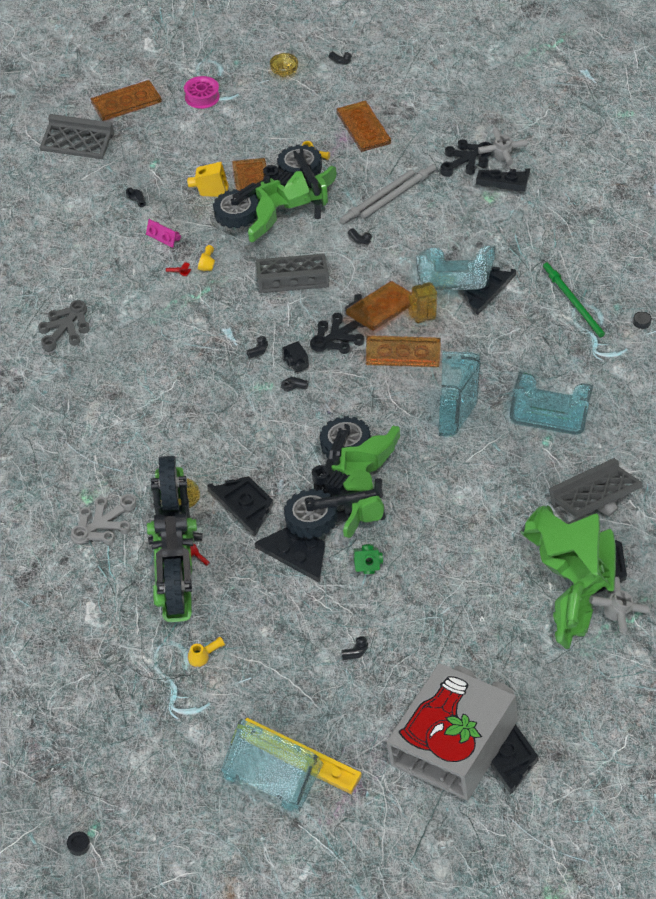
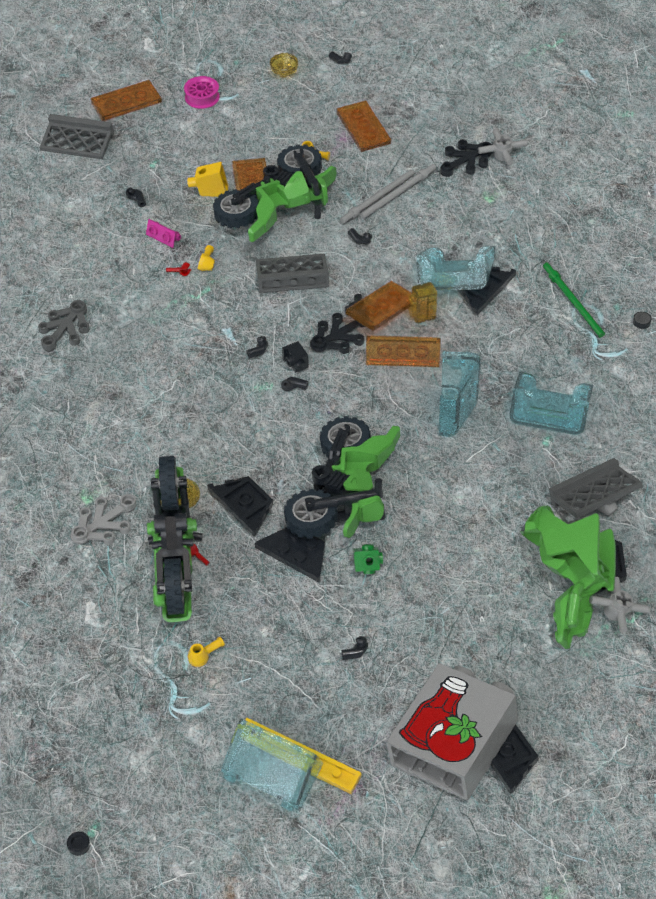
(504, 180): black wing -> none

